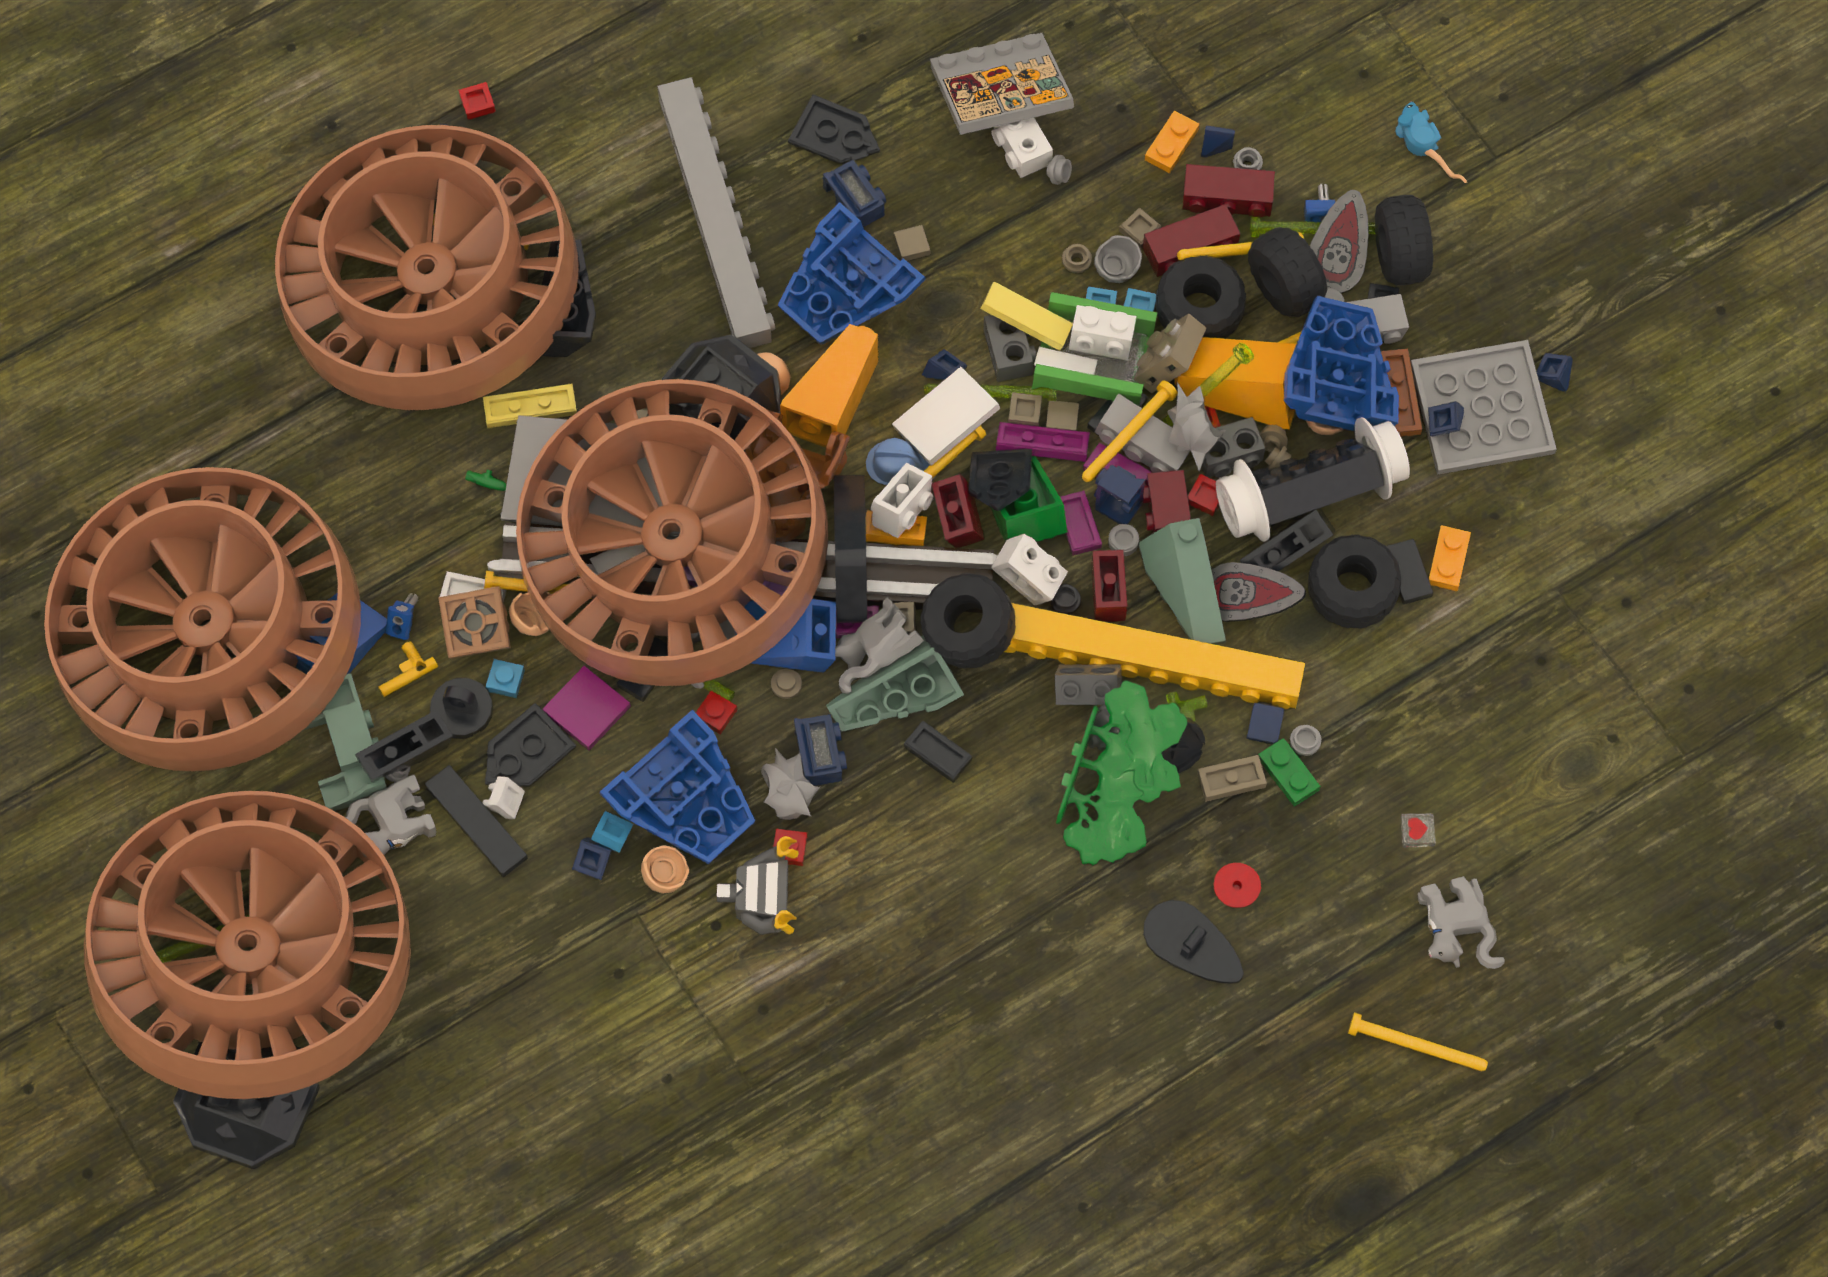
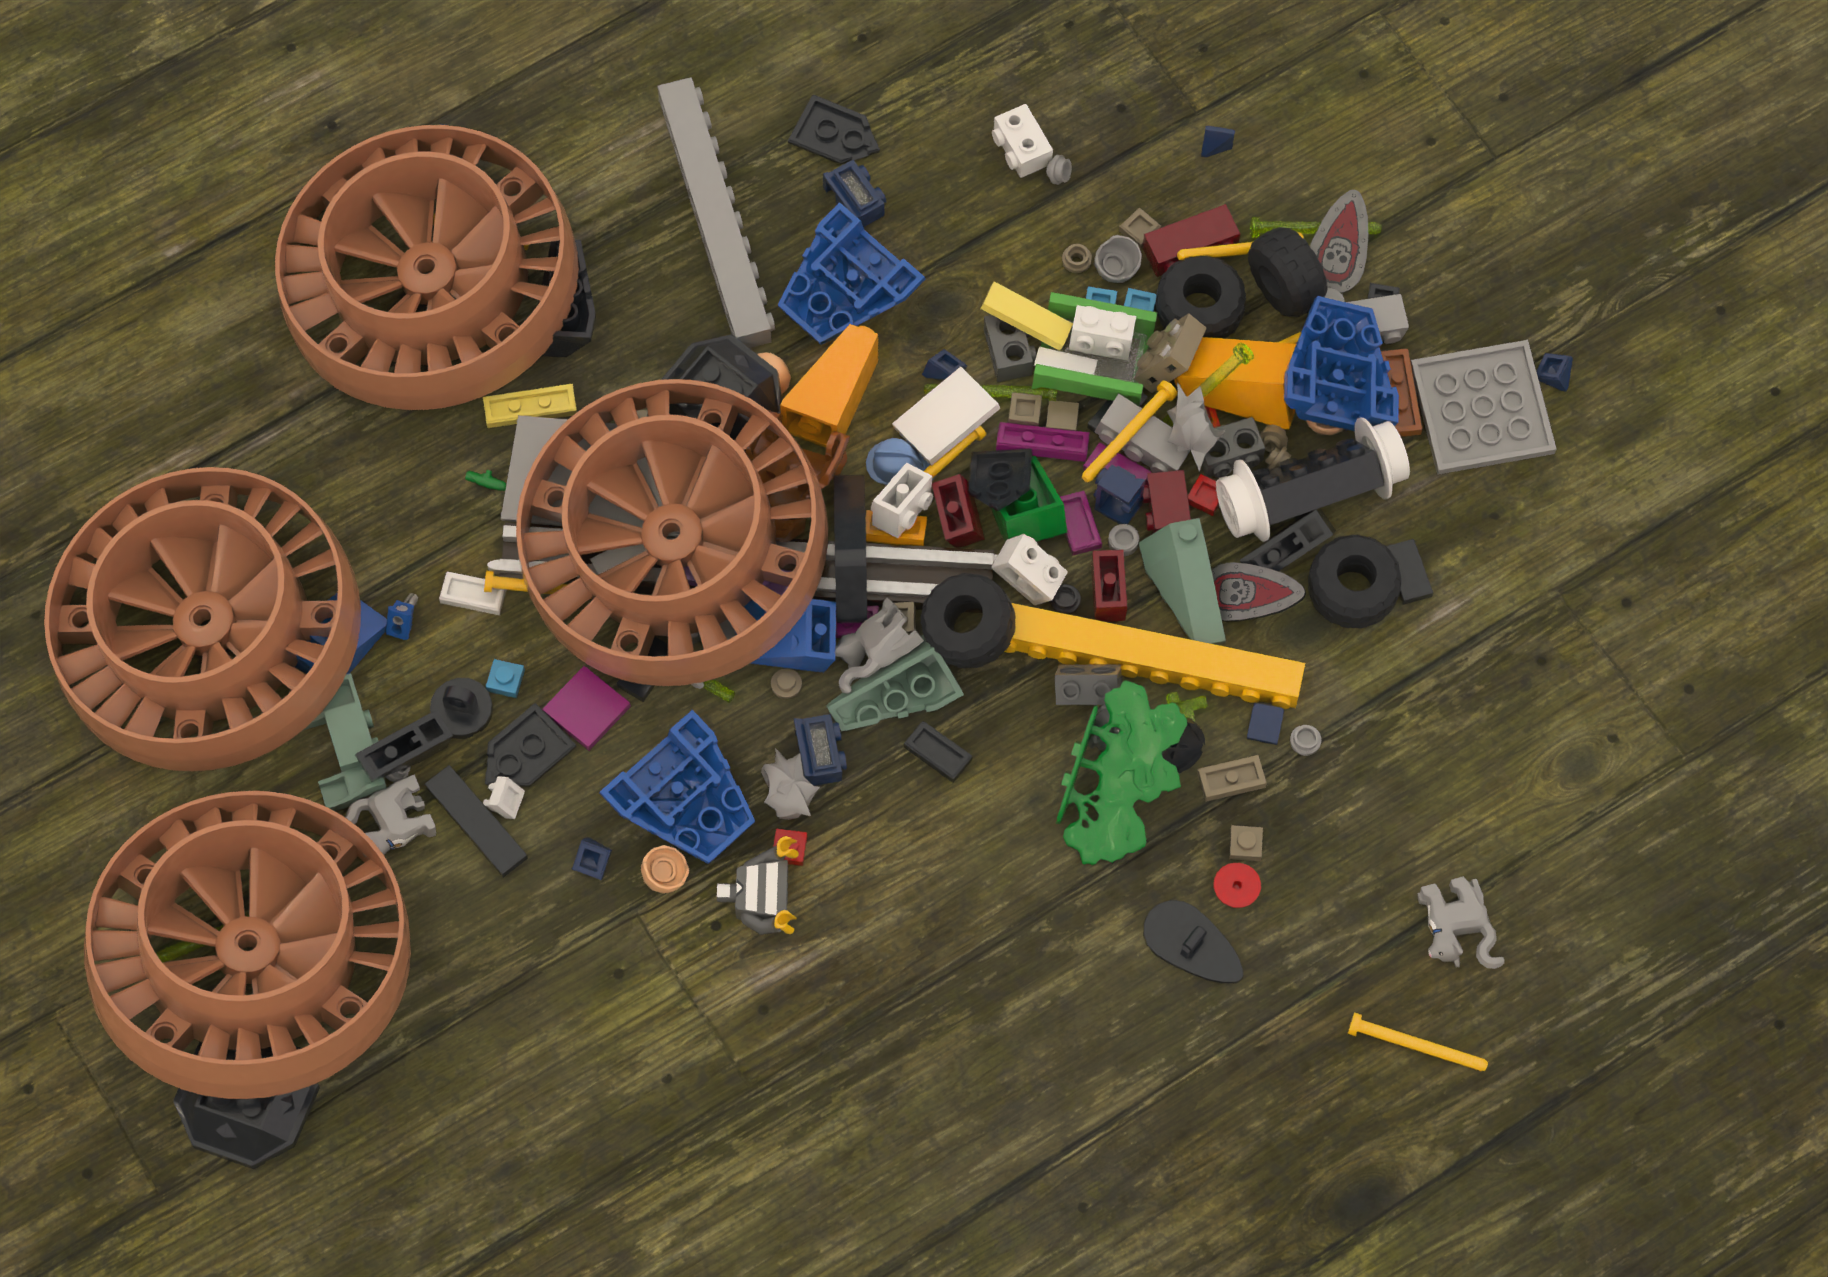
(408, 670): yellow hose -> none
(475, 623): medium nougat piece -> none
(477, 100): red plate -> none
(525, 615): light nougat hair -> none
(612, 831): dark azure plate -> none
(716, 712): red plate -> none
(912, 243): dark tan tile -> none
(1001, 83): plate -> none
(1172, 142): light orange plate -> none
(1241, 190): dark red brick -> none
(1246, 843): none -> dark tan plate
(1248, 154): light grey plate -> none
(1289, 772): green plate -> none
(1317, 209): blue piece -> none
(1403, 240): black tyre -> none
(1418, 830): clear tile -> none
(1421, 136): dark azure animal -> none
(1445, 418): dark blue slope -> none
(1449, 558): light orange plate -> none

